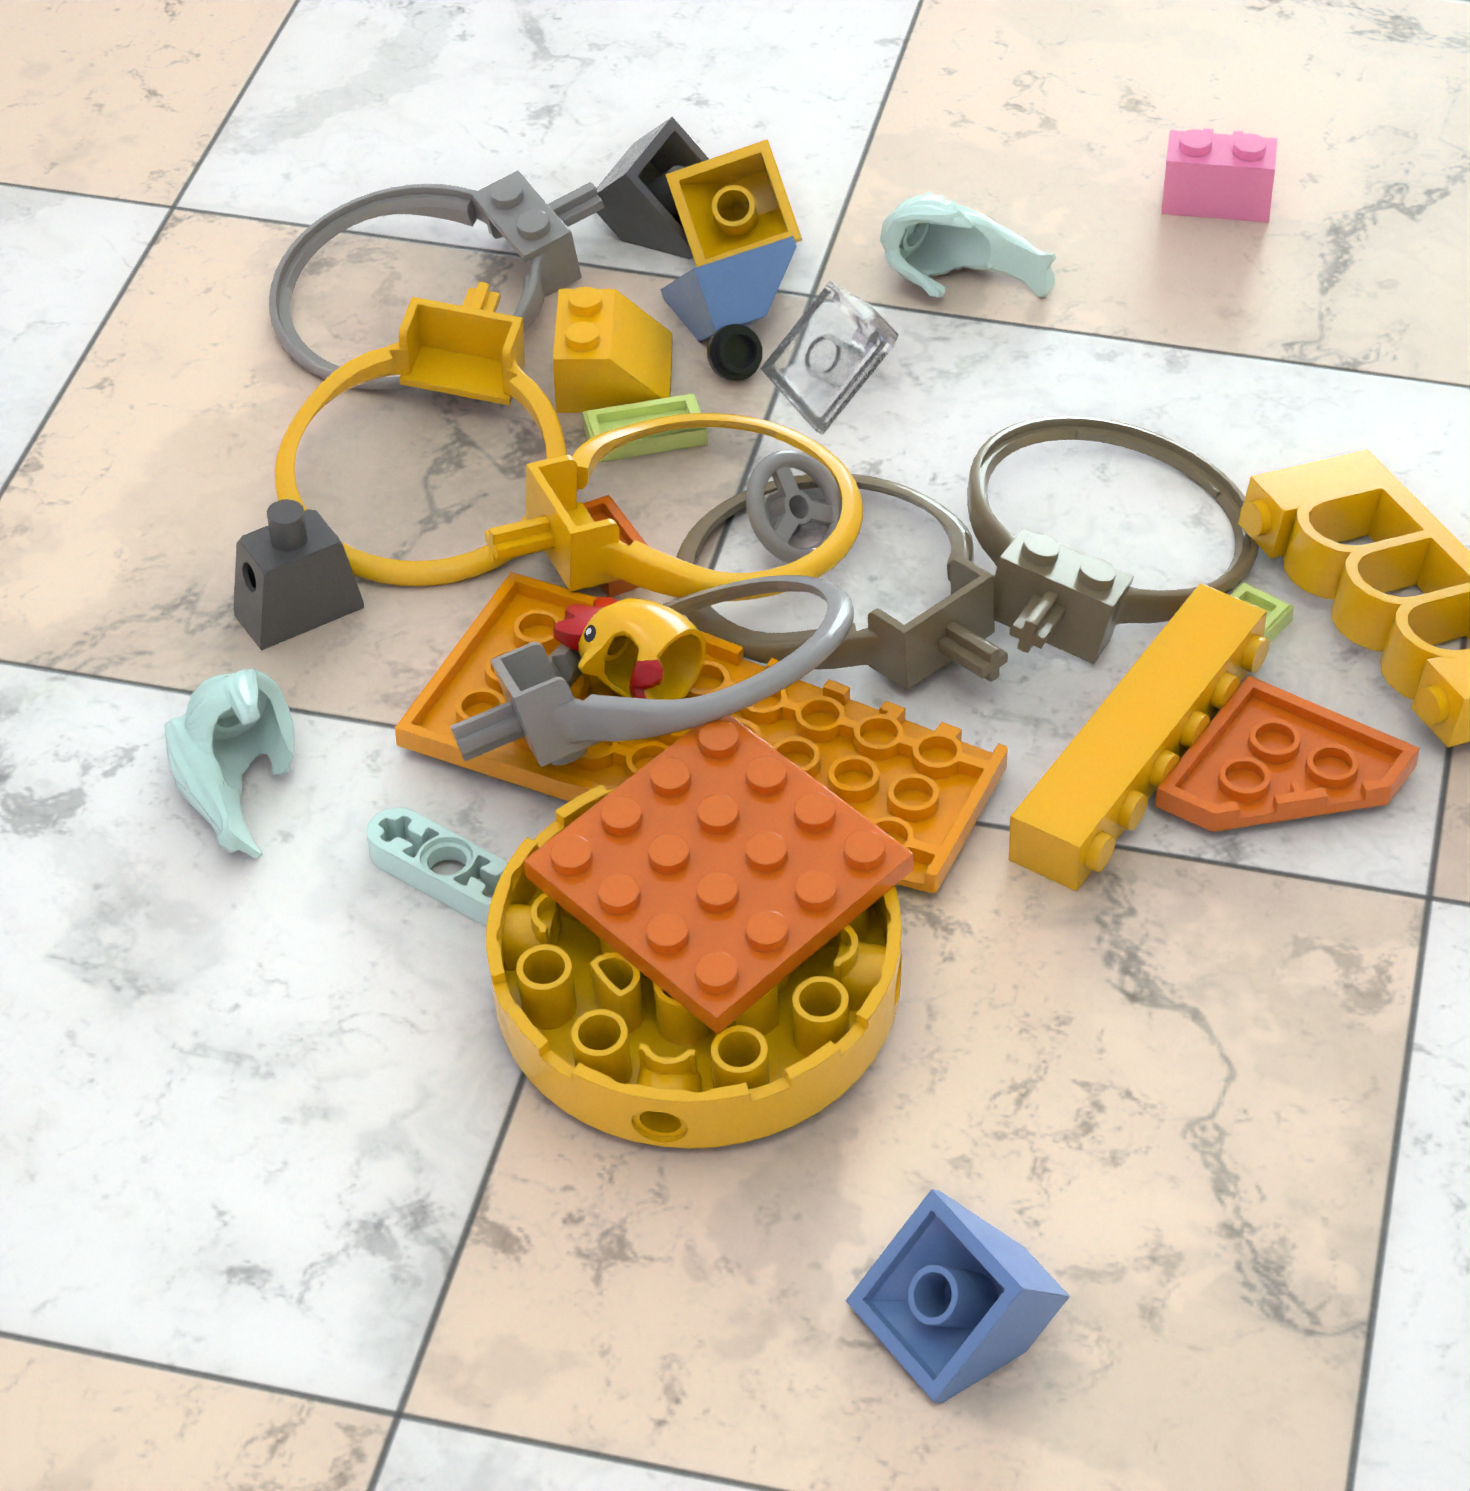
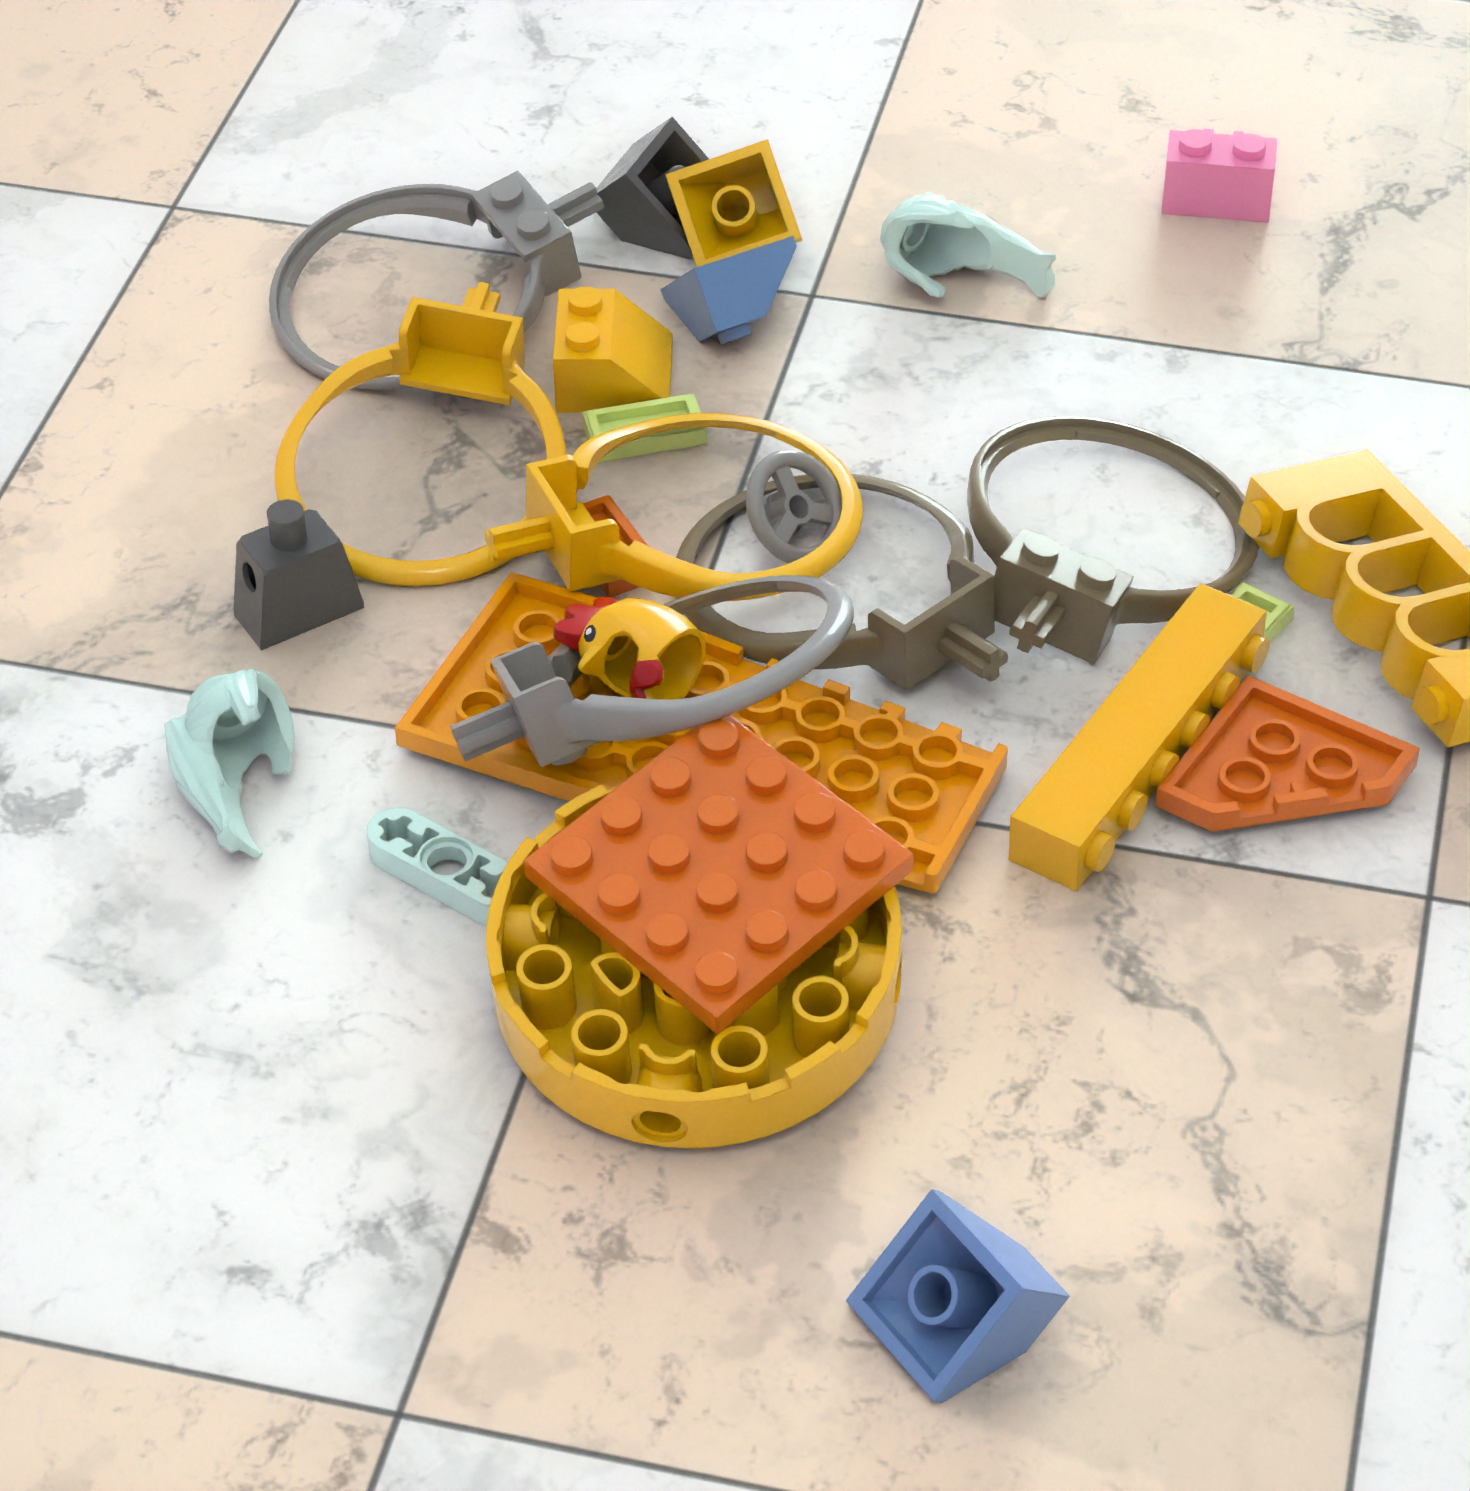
(734, 352): black plate -> none
(829, 355): clear slope -> none

